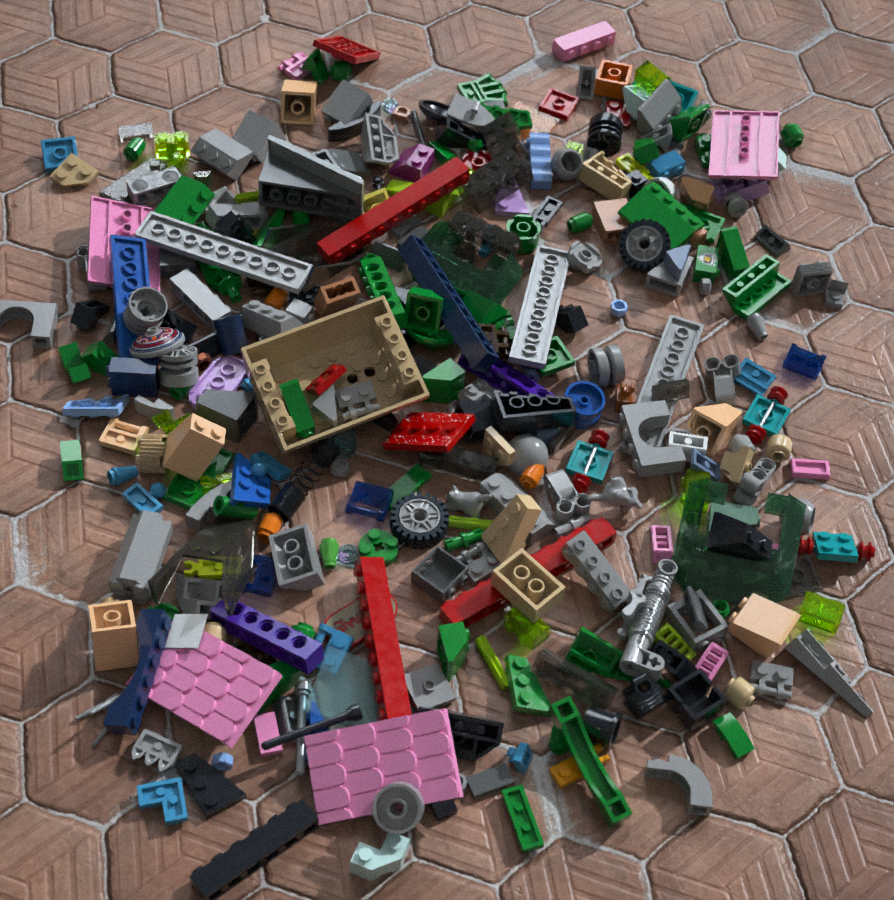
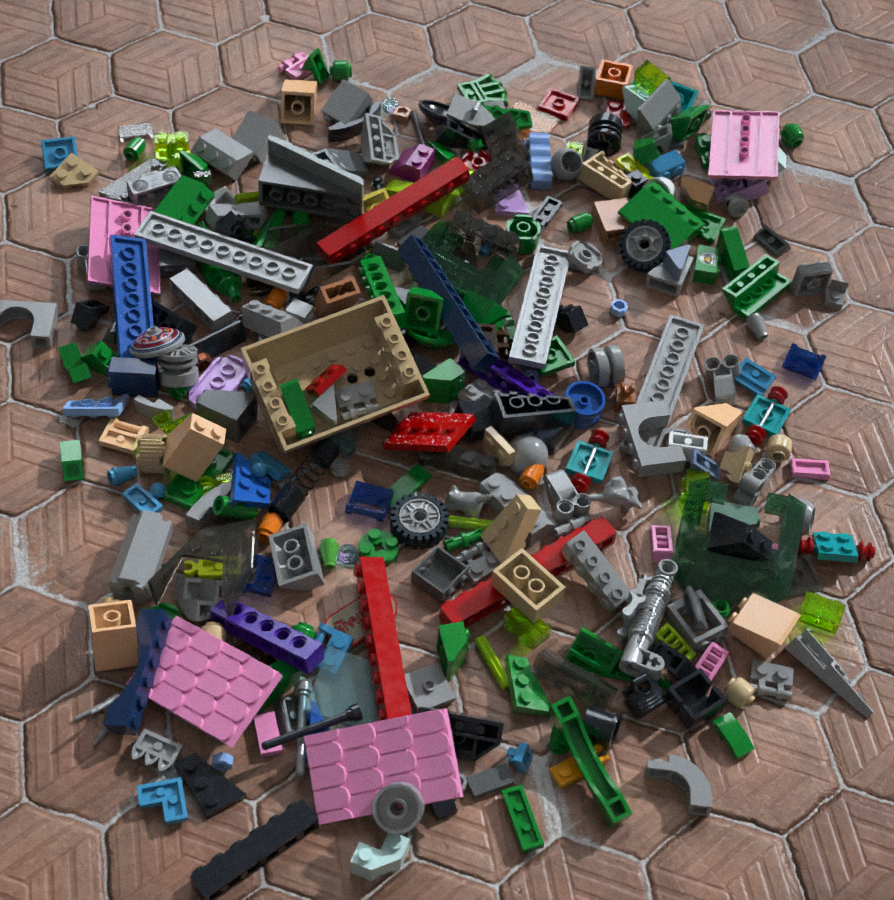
(144, 310): light grey wheel -> none
(186, 631): white sticker -> none
(191, 163): none -> green slope
(230, 334): dark blue brick -> none
(346, 49): red plate -> none
(583, 41): bright pink brick -> none
(671, 391): clear smoke tile -> none
(699, 238): nougat tile -> none
(704, 286): light grey tile -> none

